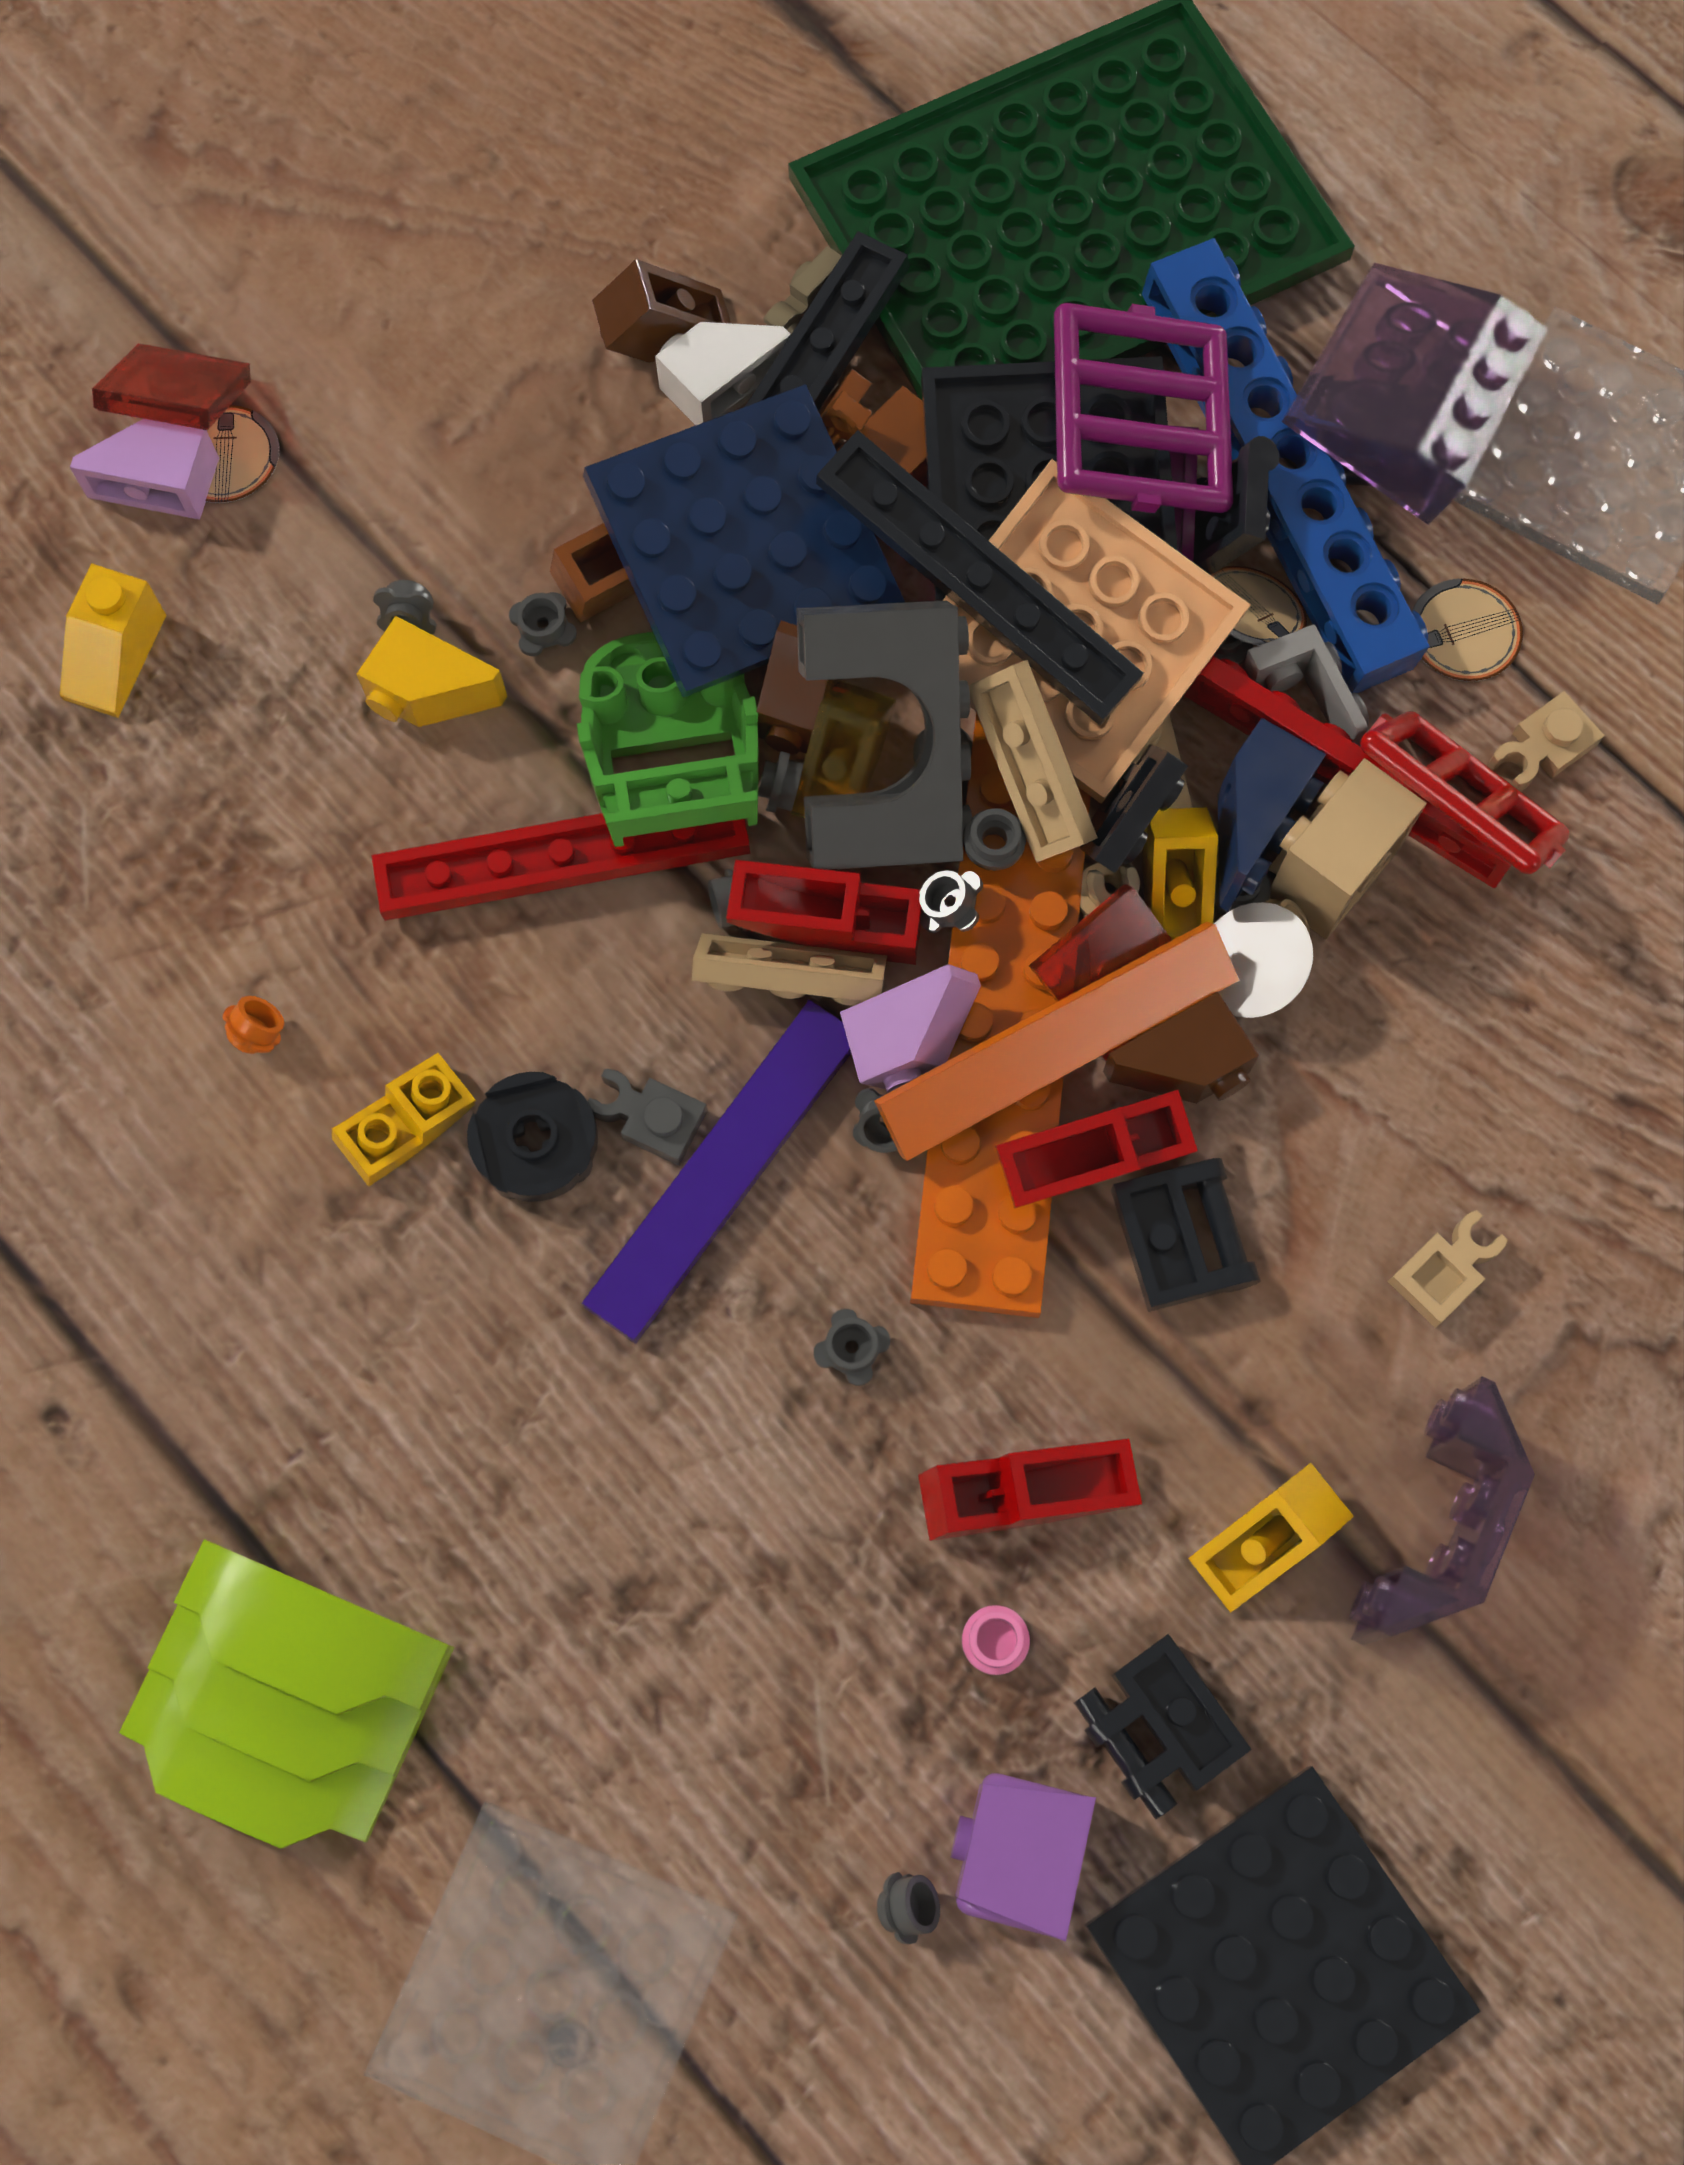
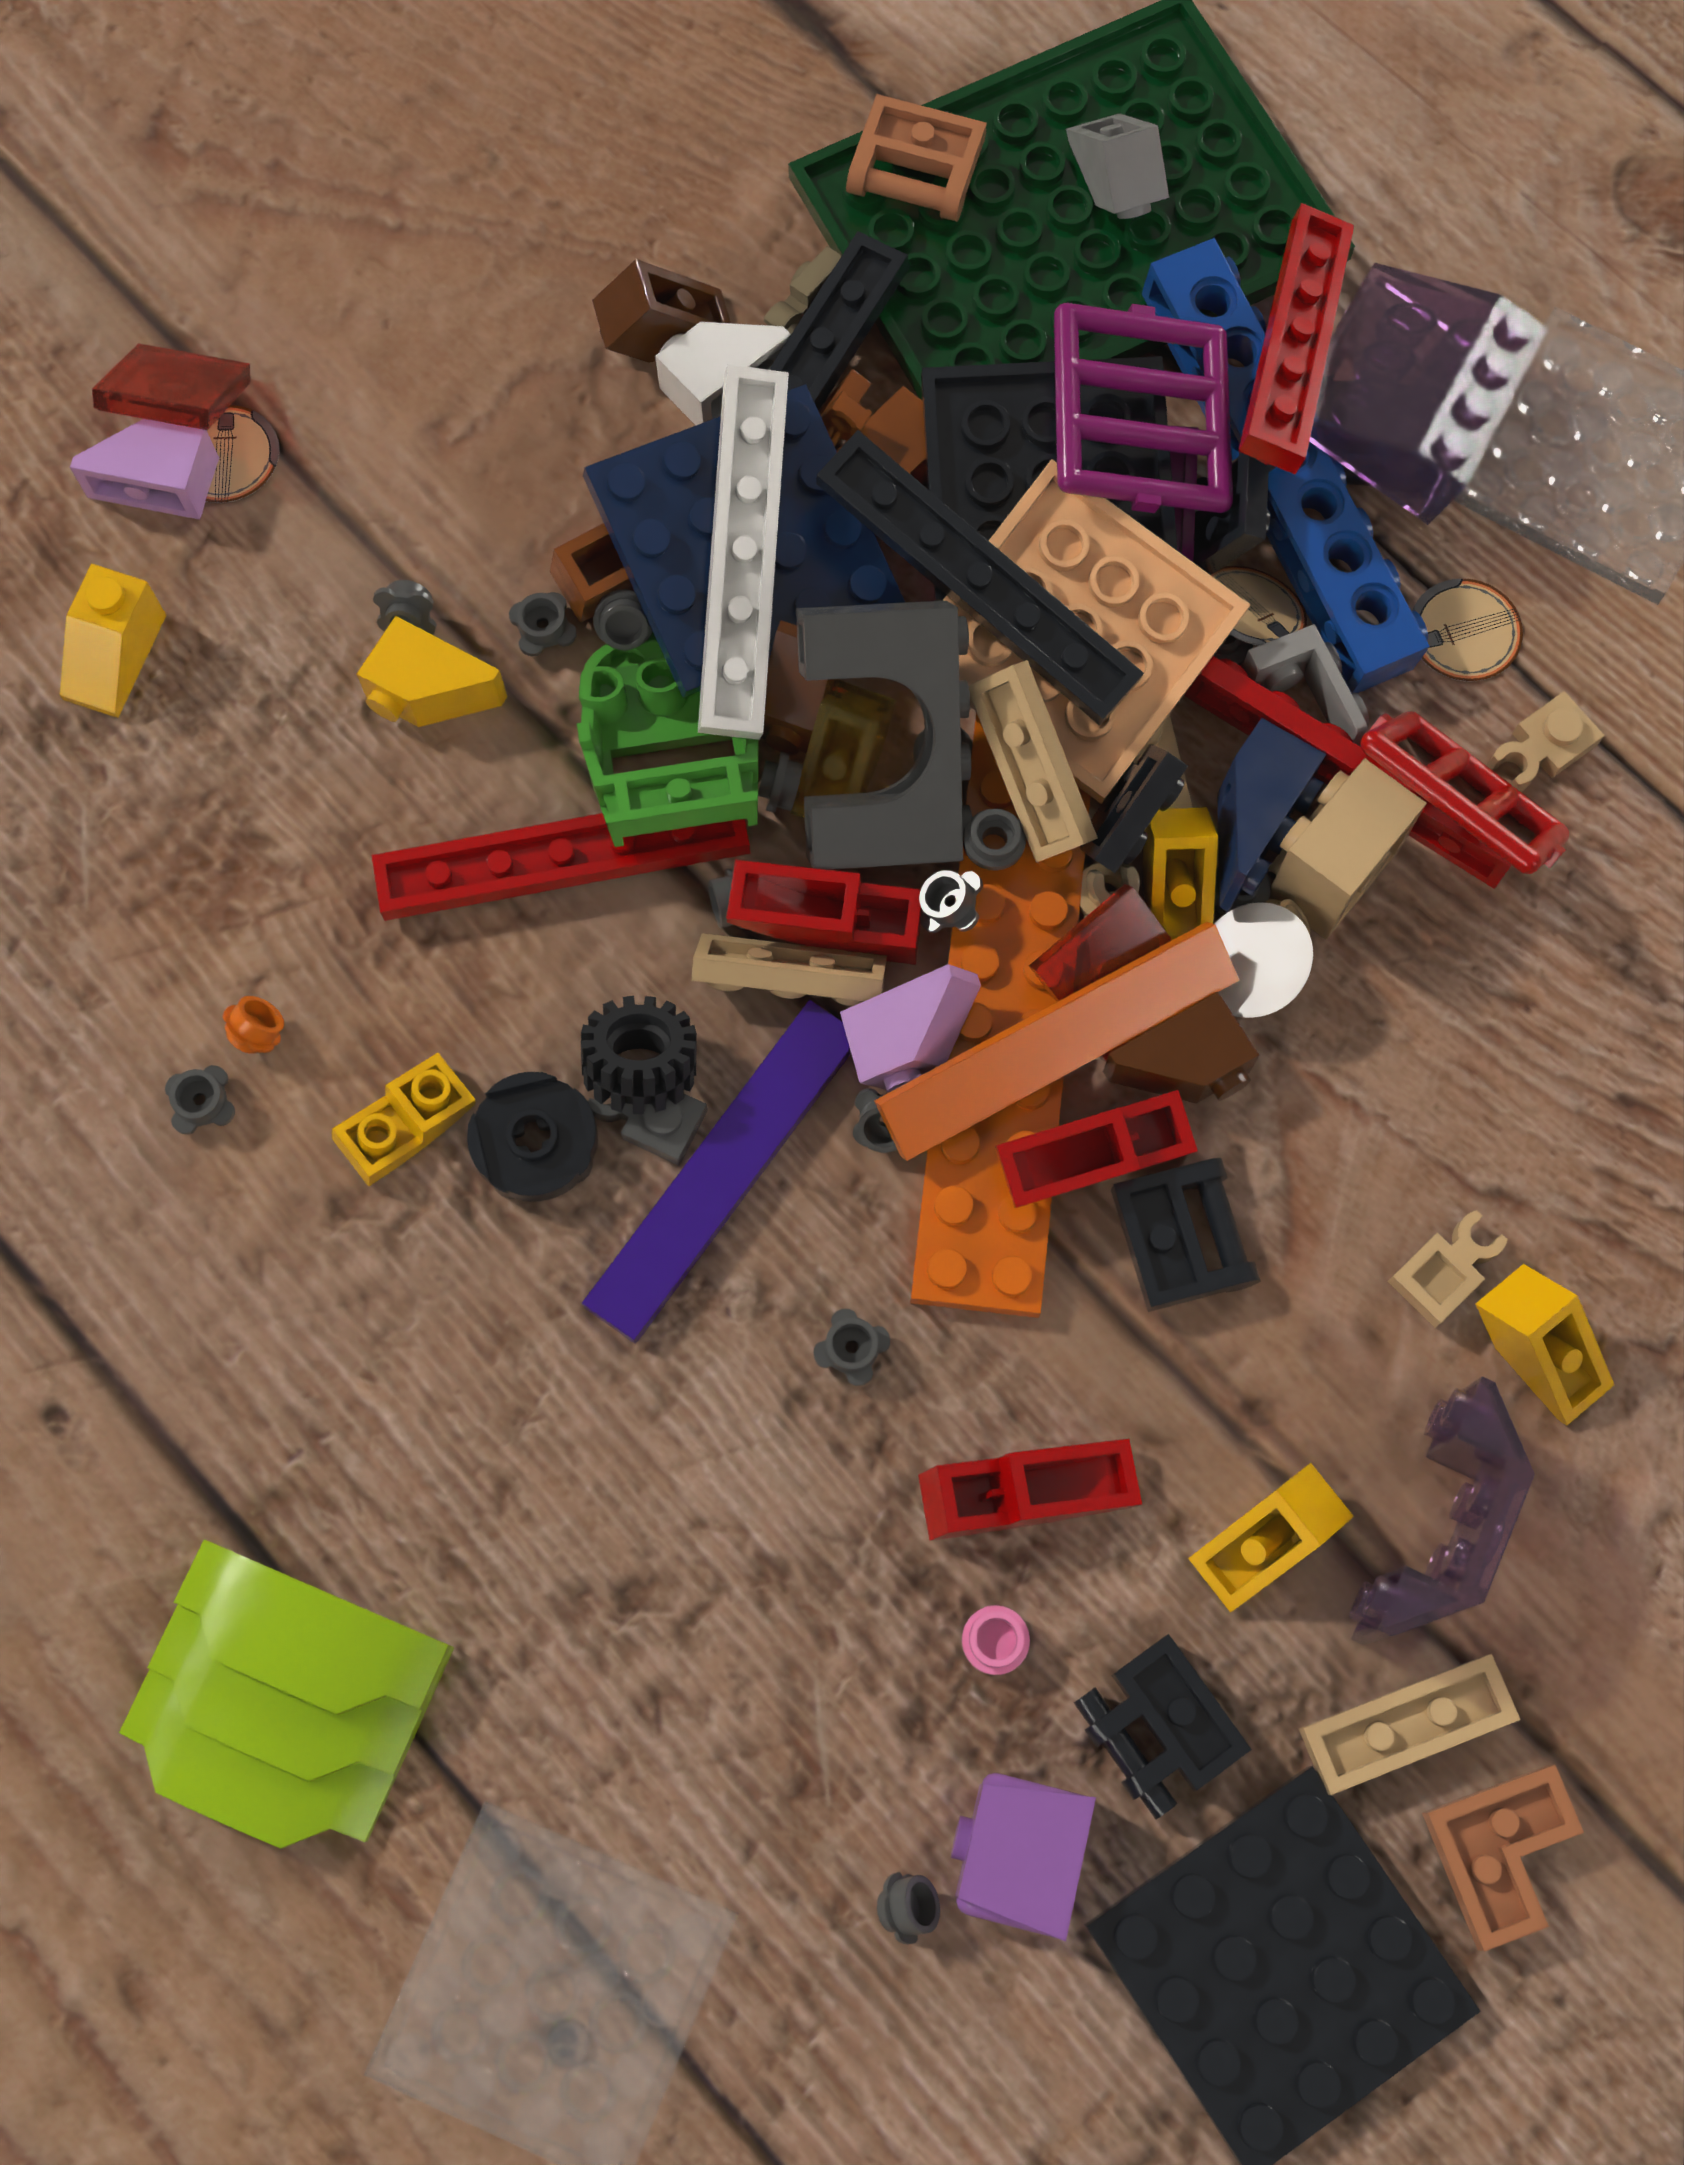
(187, 1086): none -> dark grey plate
(621, 620): none -> dark grey plate
(638, 1080): none -> black tyre
(743, 552): none -> white plate
(919, 141): none -> nougat plate
(1121, 163): none -> light grey slope
(1297, 340): none -> red plate
(1409, 1724): none -> tan plate
(1482, 1850): none -> nougat plate
(1546, 1341): none -> yellow slope

